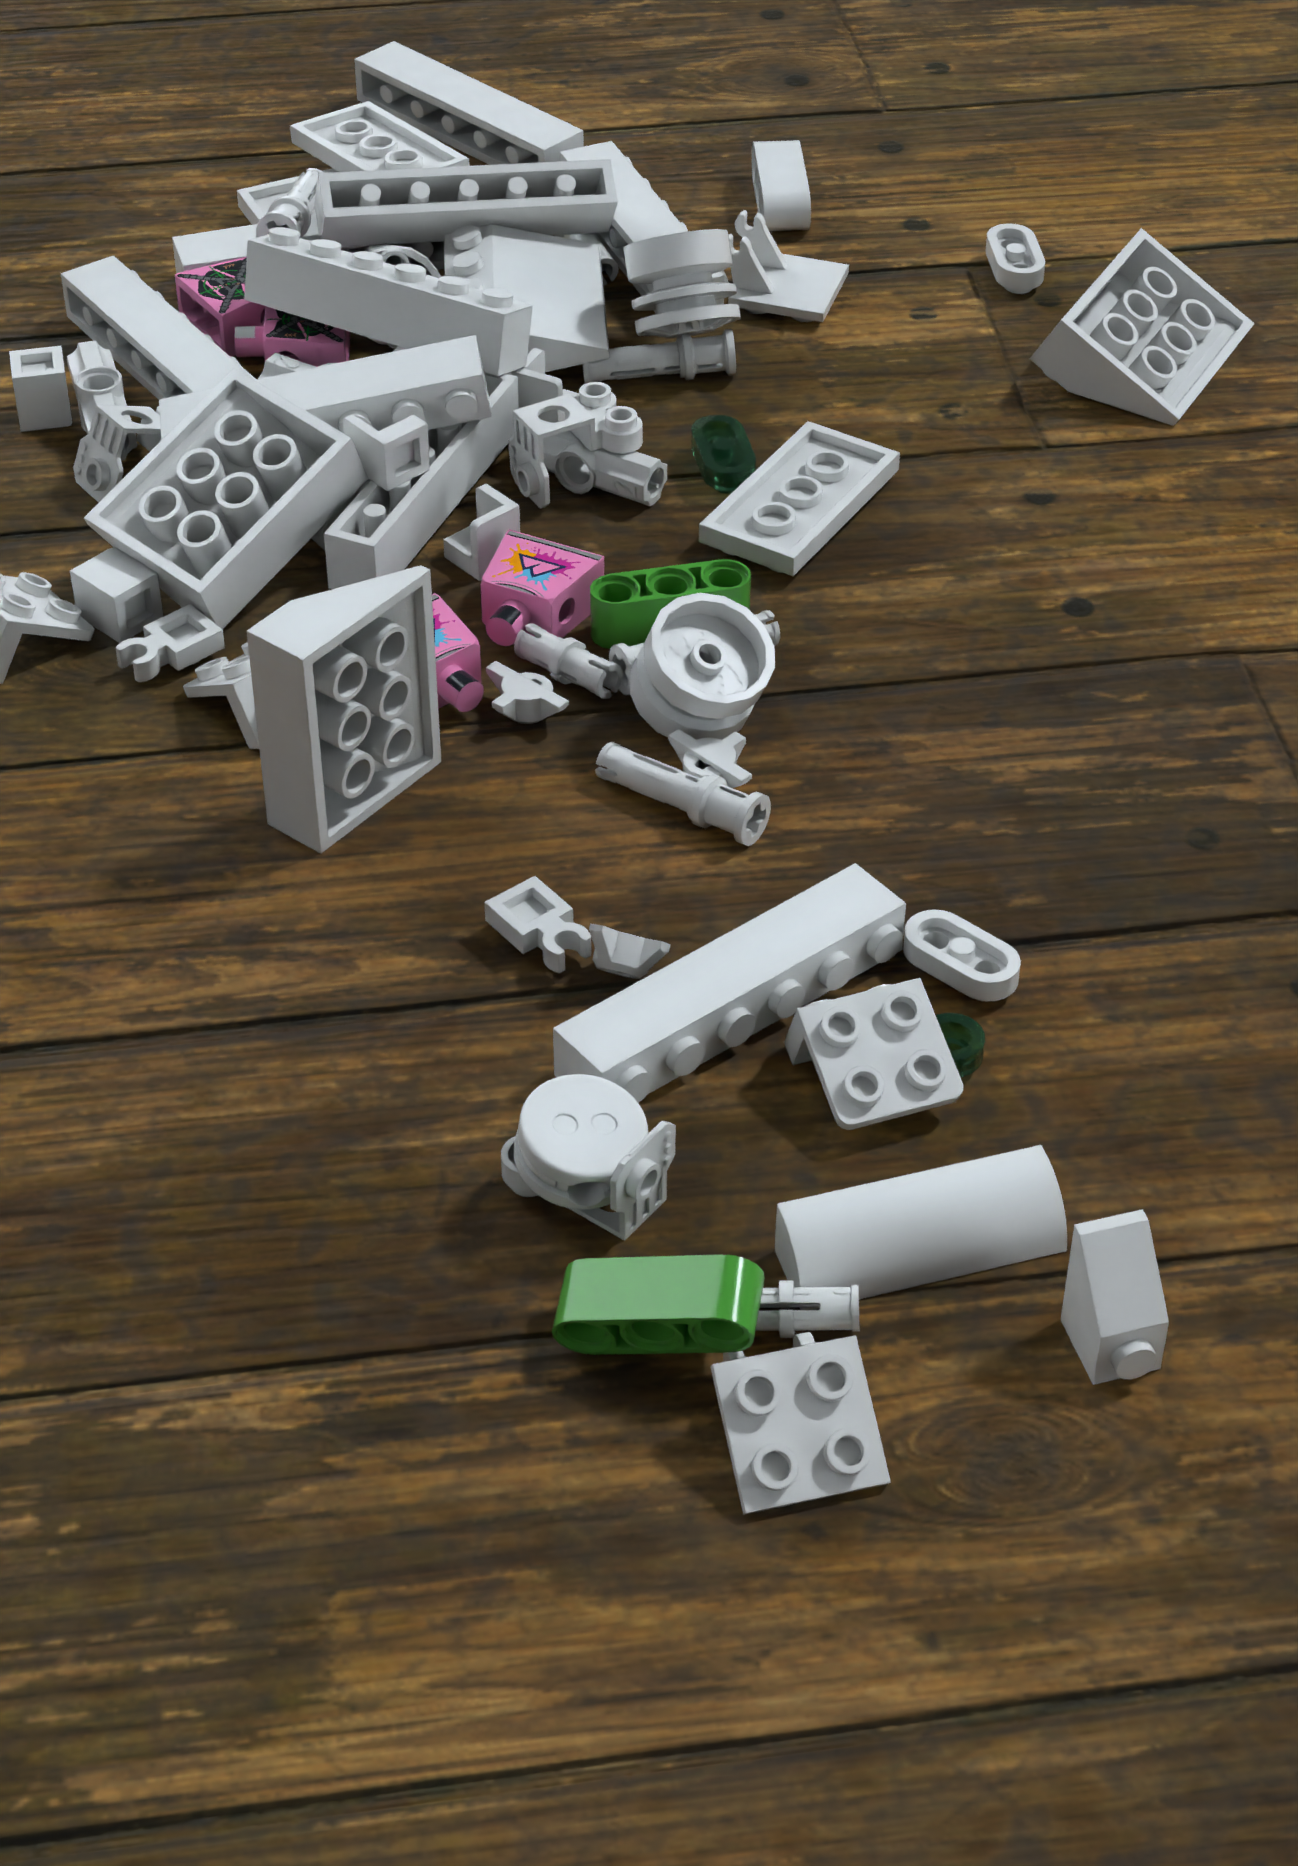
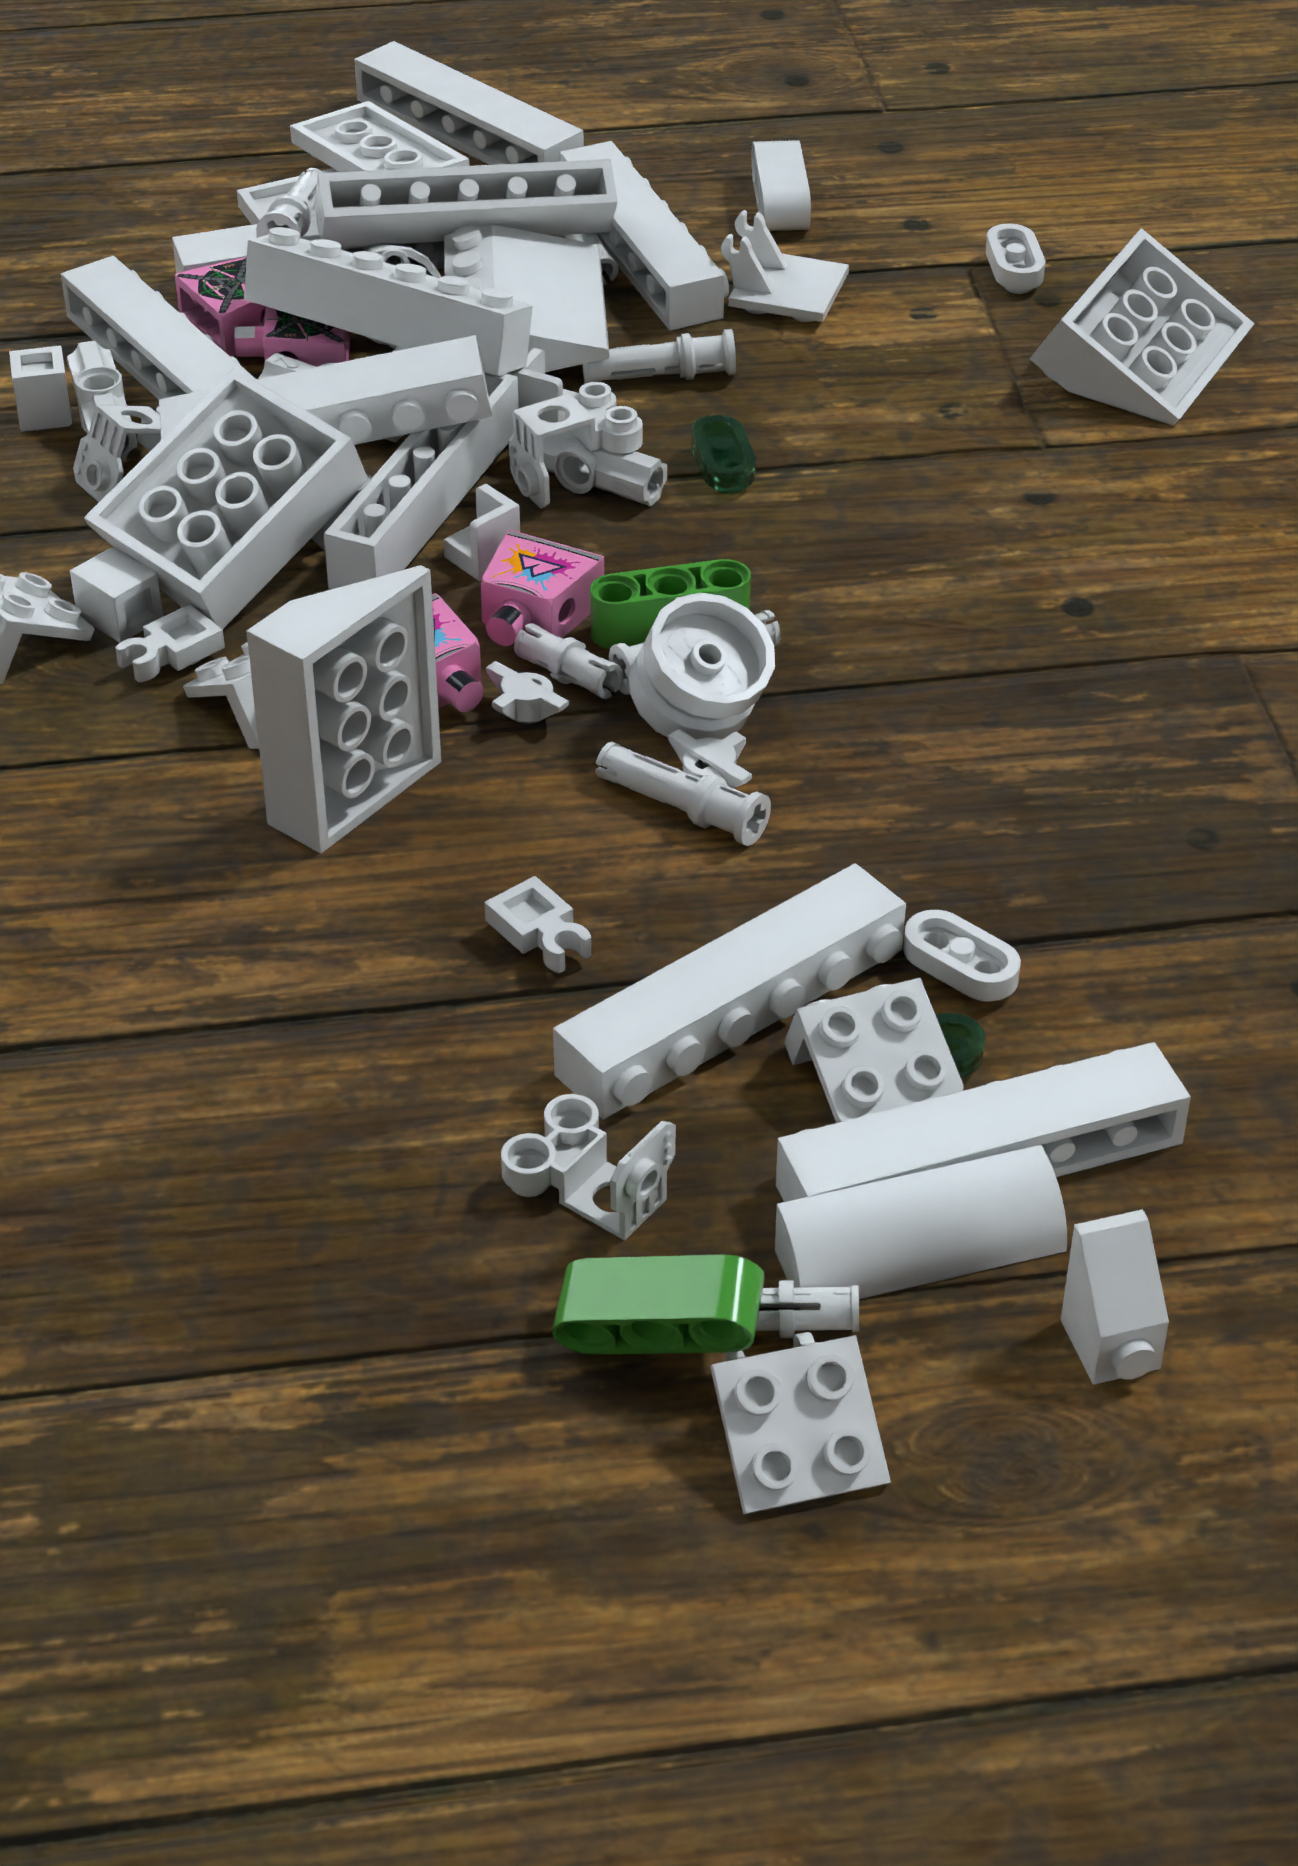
(392, 453): white panel -> none
(574, 1137): white head -> none
(624, 952): white piece -> none
(682, 282): white wheel -> none
(799, 498): white plate -> none
(1076, 1111): none -> white brick

